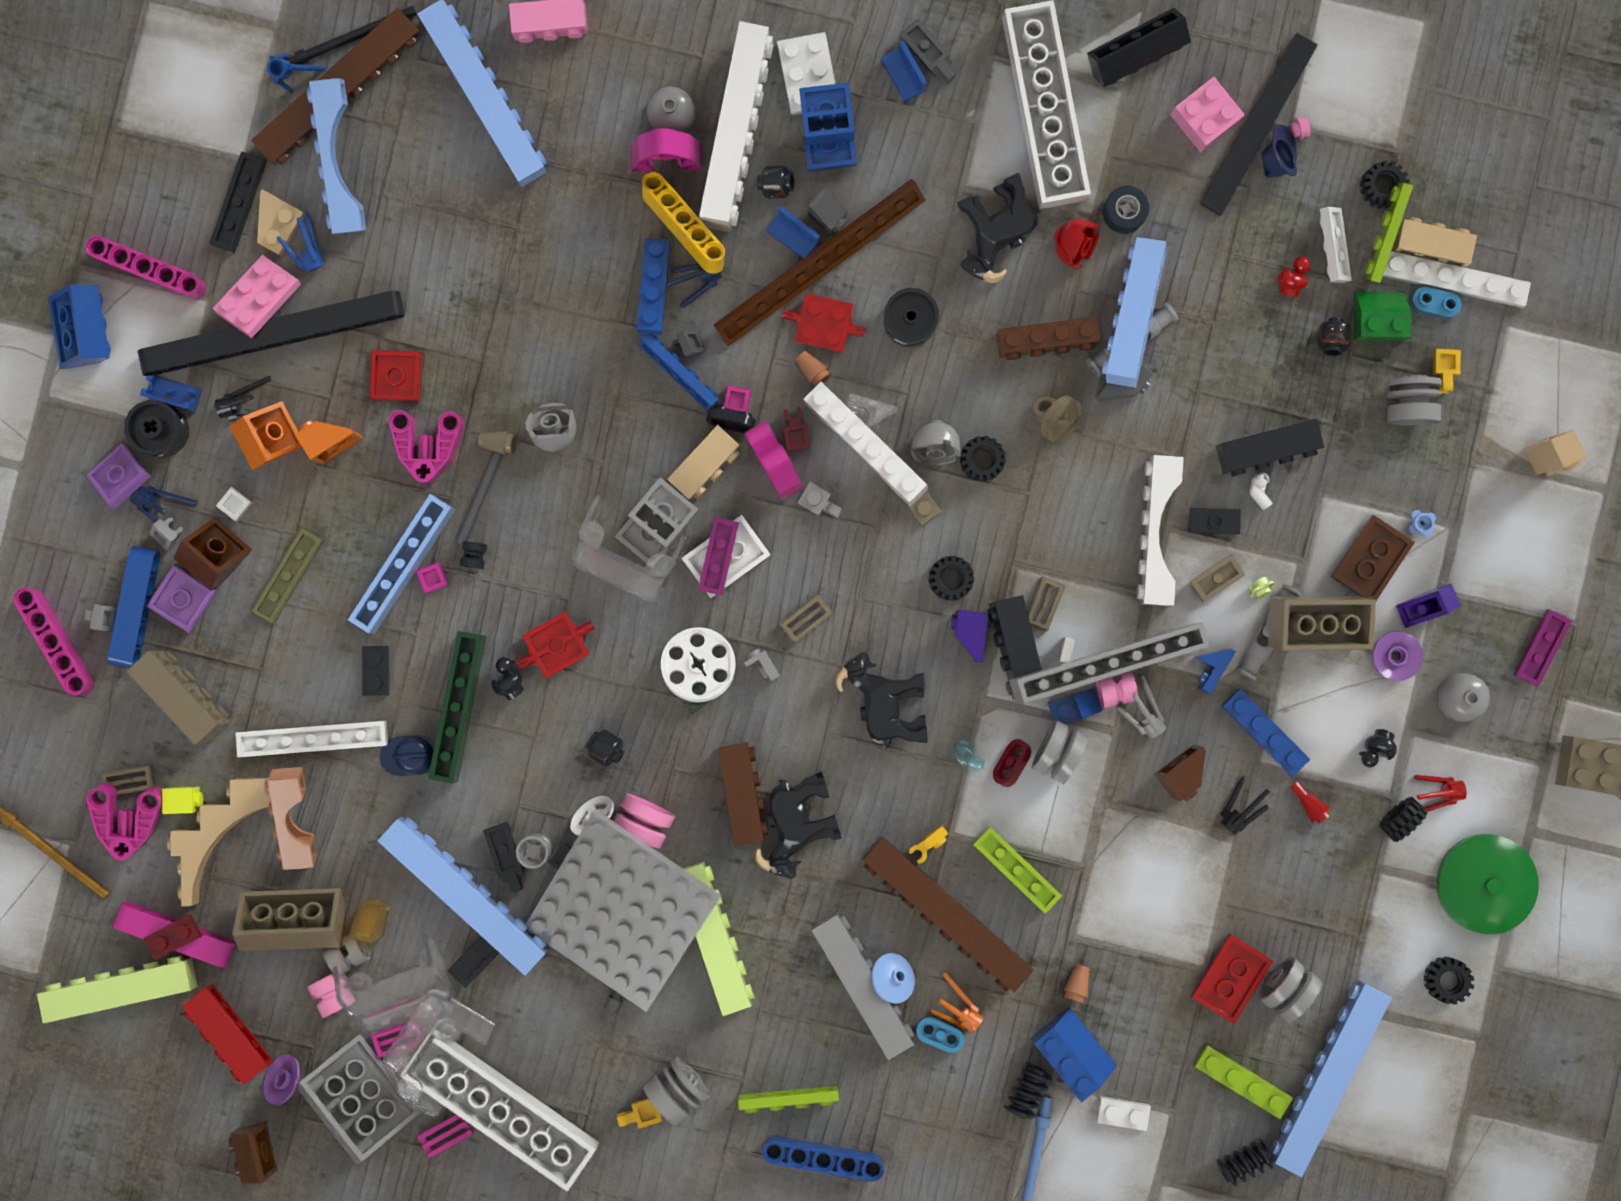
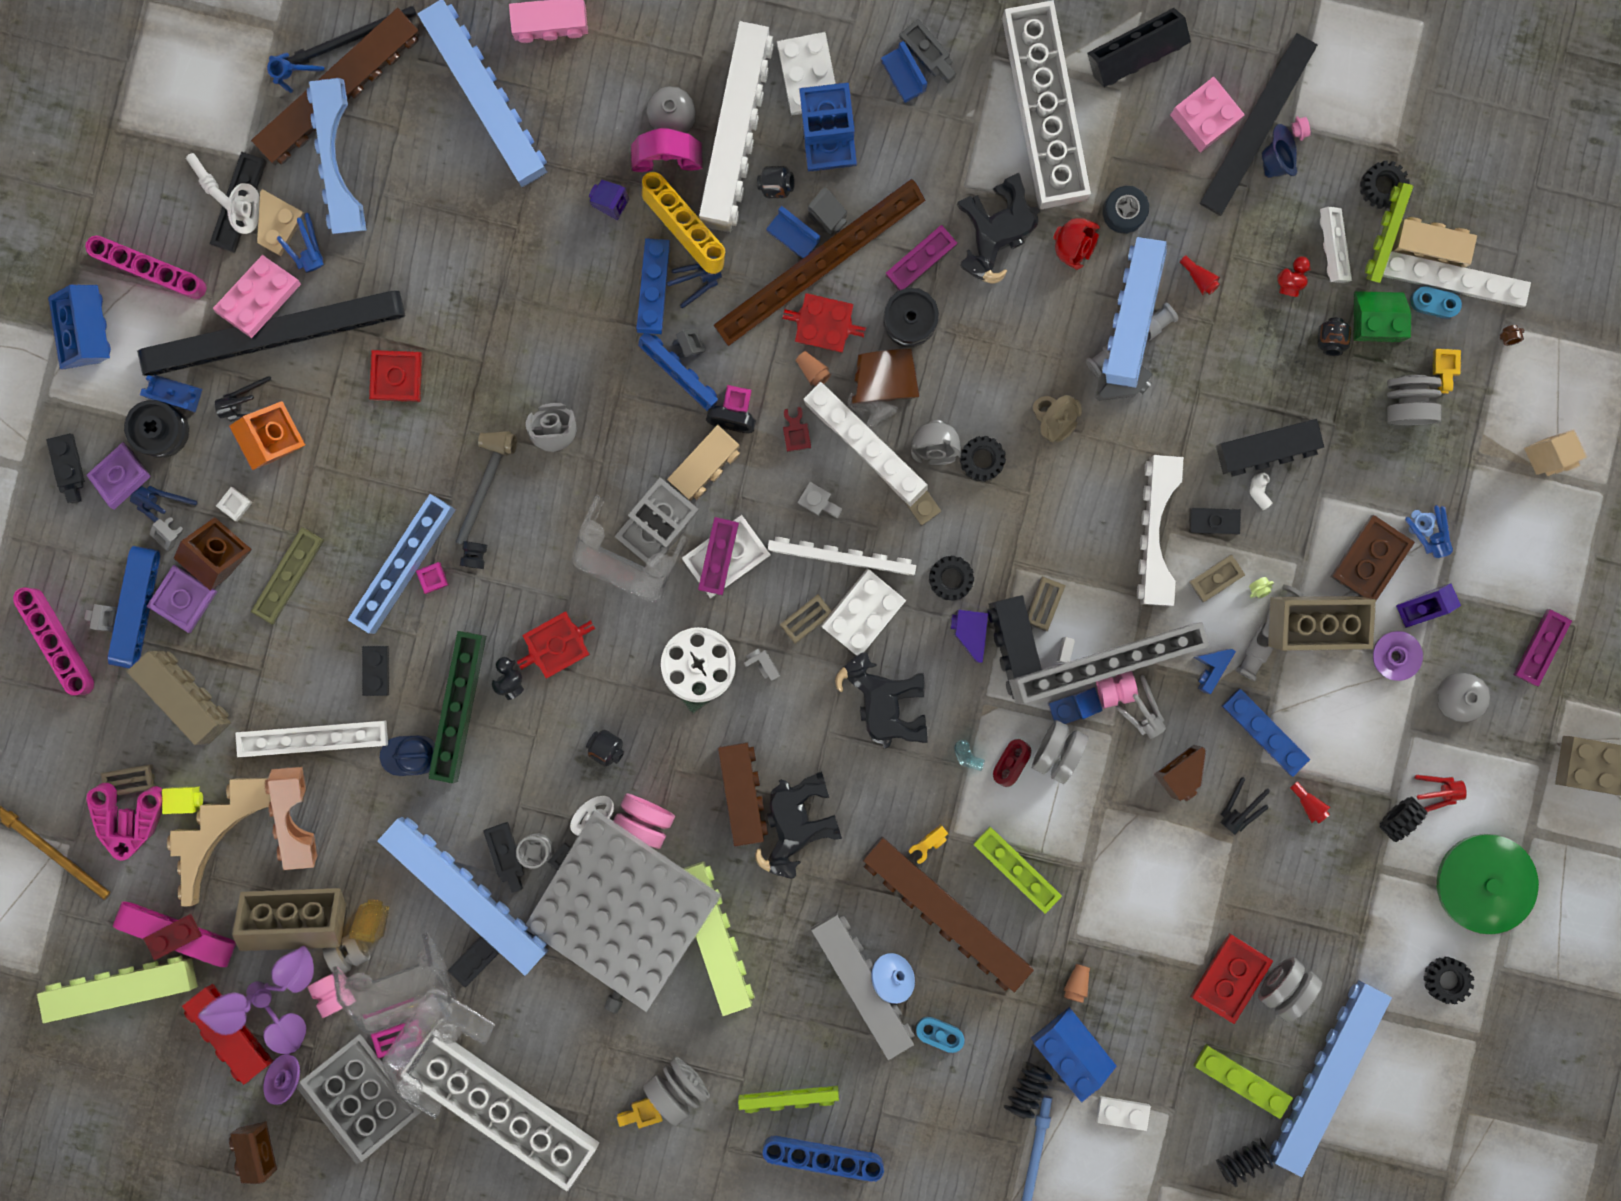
(66, 466): none -> black hinge
(237, 206): none -> white dish
(287, 1033): none -> medium lavender plant
(325, 440): orange slope -> none
(427, 1144): dark pink tile -> none
(446, 445): dark pink connector -> none
(609, 198): none -> dark purple slope
(774, 460): dark pink connector -> none
(831, 554): none -> white plate
(863, 612): none -> white plate
(885, 376): none -> reddish brown slope
(921, 258): none -> magenta plate
(968, 1018): orange plant -> none
(1048, 337): reddish brown brick -> none
(1205, 280): none -> red cone
(1380, 745): black animal -> none
(1439, 542): none -> blue plant
(1512, 335): none -> reddish brown plate

